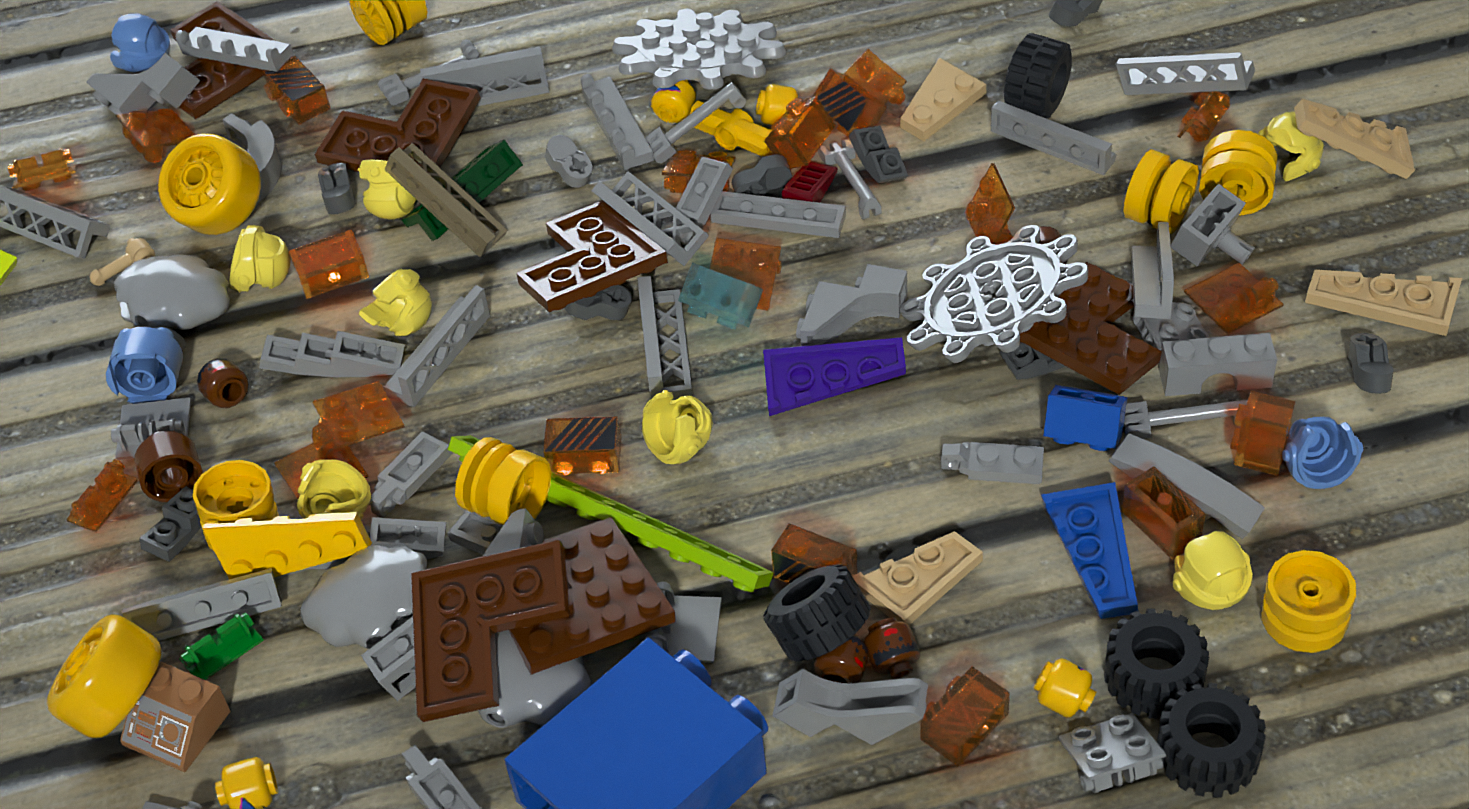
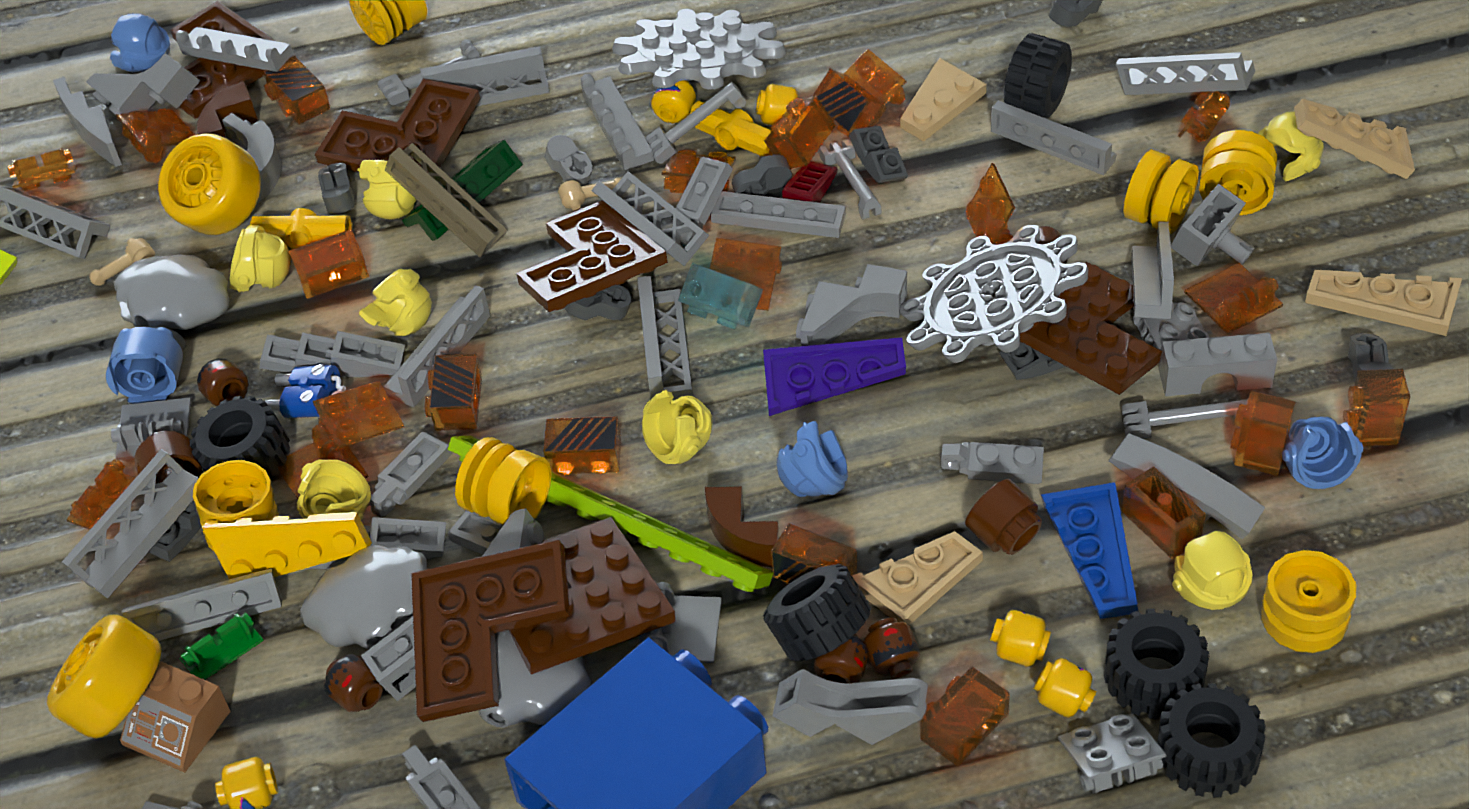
(88, 122): none -> light grey slope
(138, 528): none -> light grey fence
(233, 100): none -> reddish brown brick
(241, 431): none -> black tyre
(302, 226): none -> yellow piece
(307, 385): none -> blue piece
(352, 684): none -> reddish brown head
(454, 392): none -> clear orange brick
(574, 194): none -> tan piece
(745, 539): none -> reddish brown brick
(813, 464): none -> medium blue helmet
(1004, 518): none -> reddish brown piece
(1020, 638): none -> yellow head
(1085, 417): blue brick -> none
(1378, 406): none -> clear orange brick

